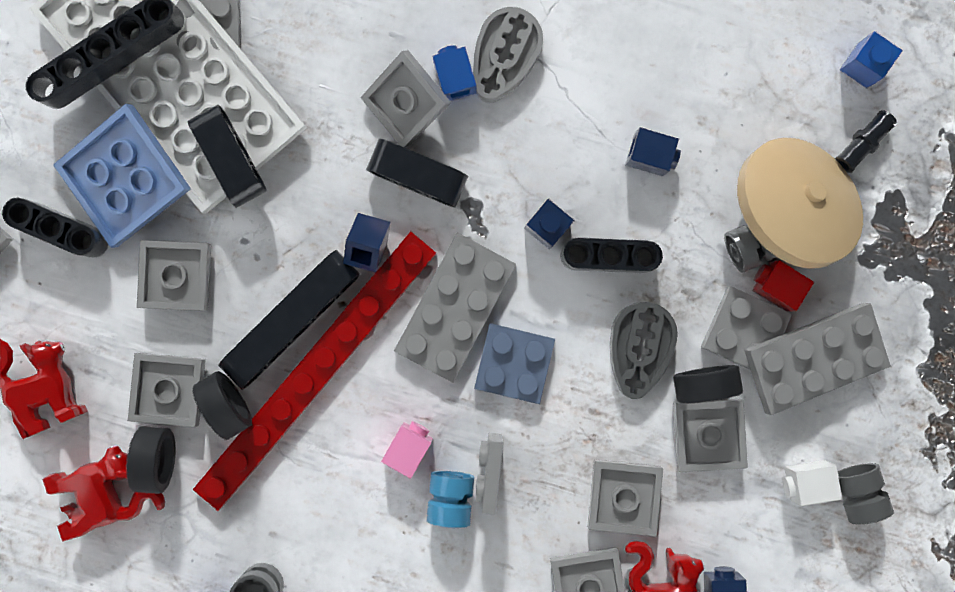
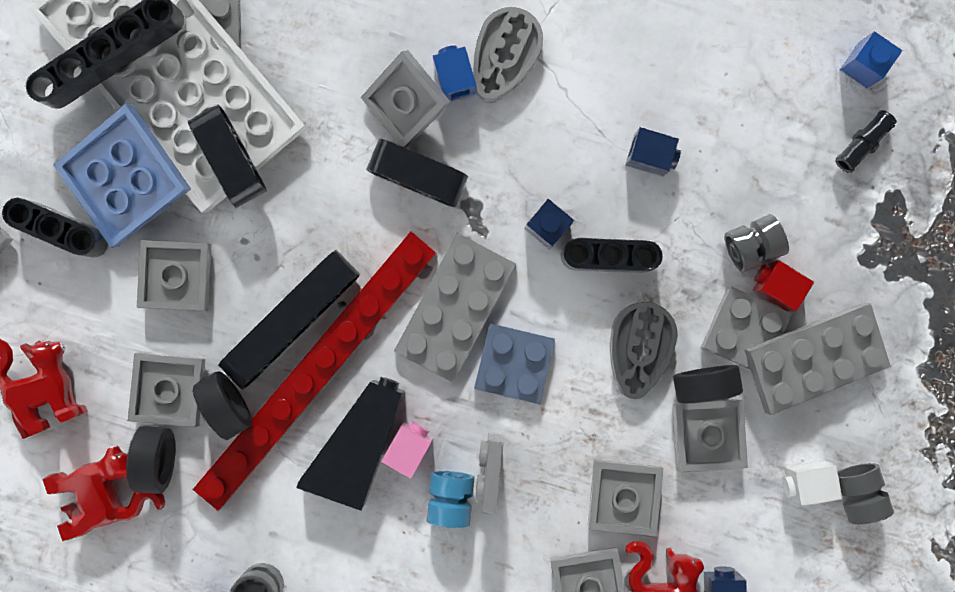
(354, 451): none -> black slope
(366, 242): dark blue brick -> none
(800, 203): tan dish -> none

